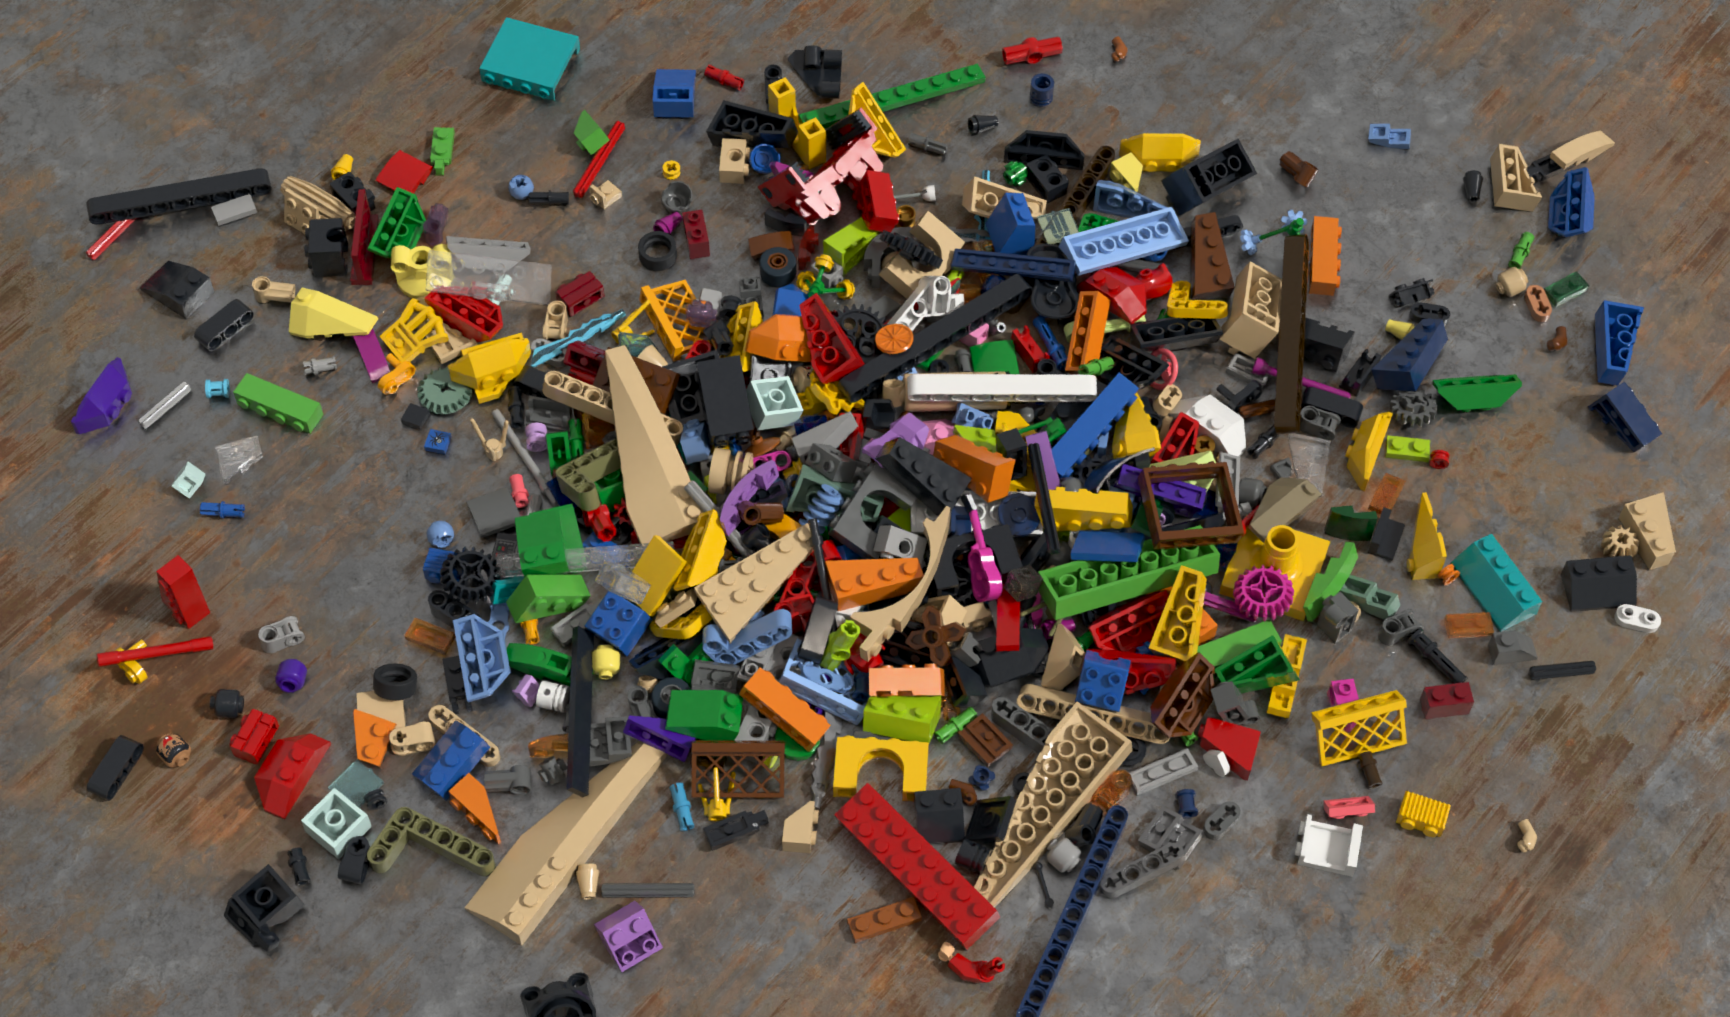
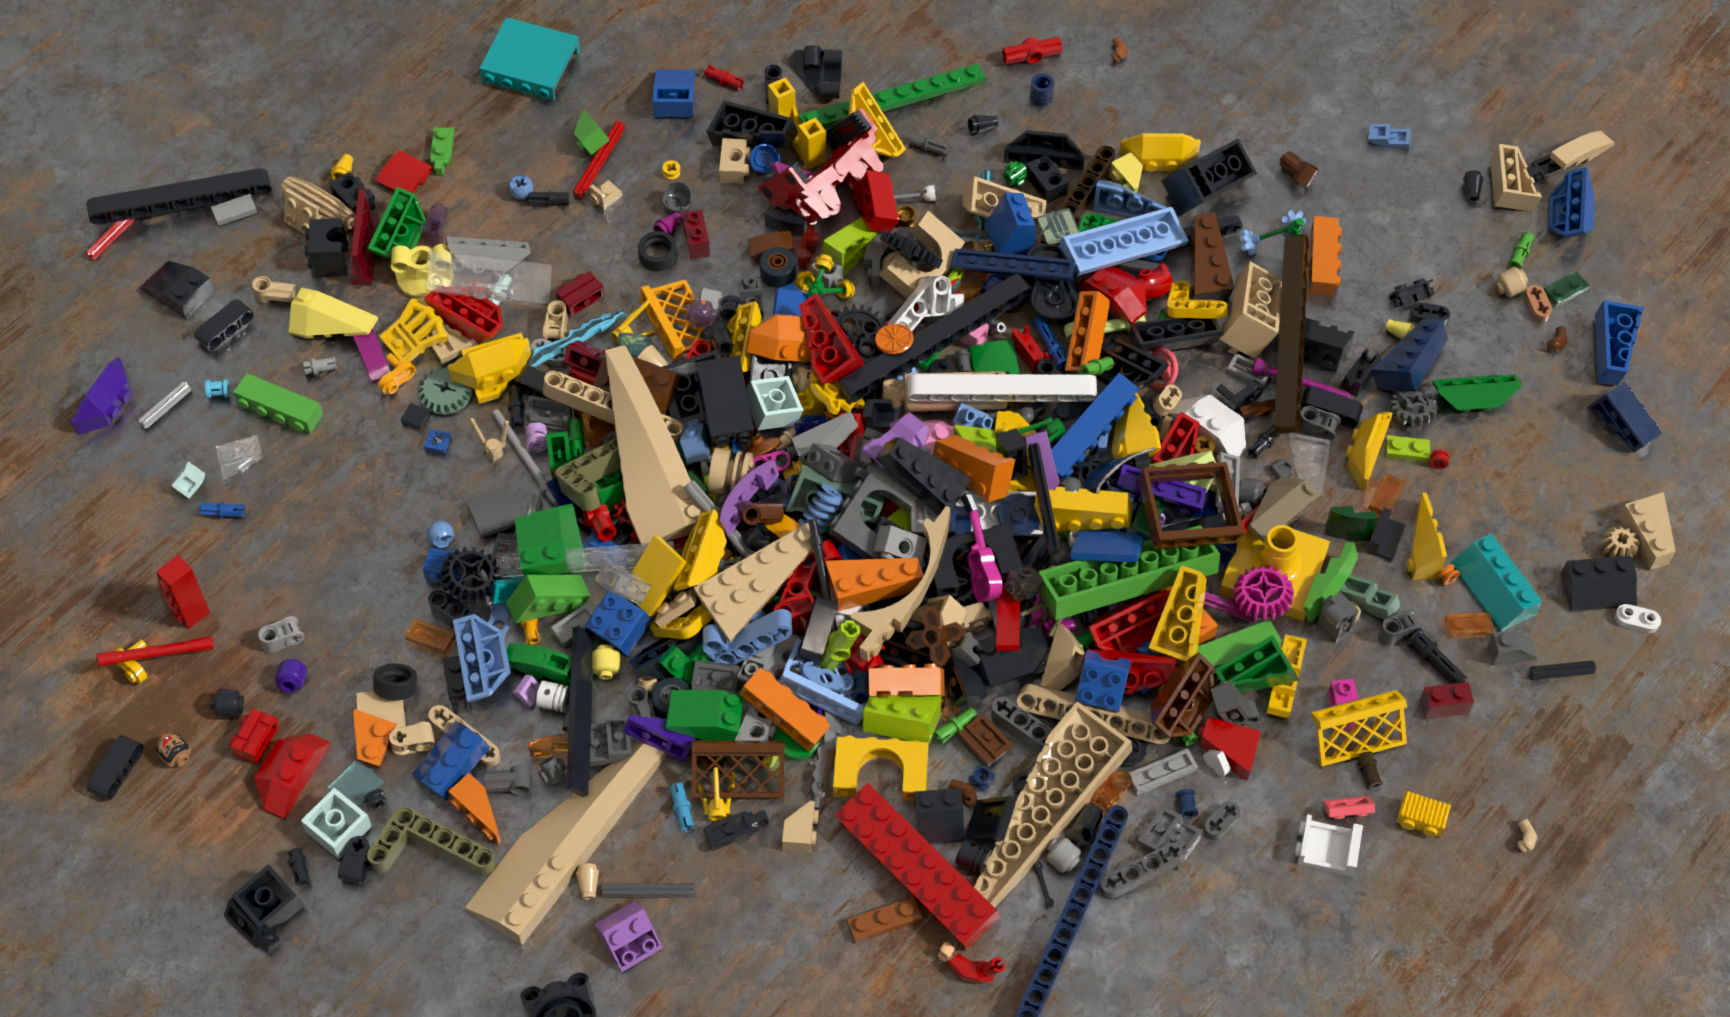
(519, 492): coral pin -> none

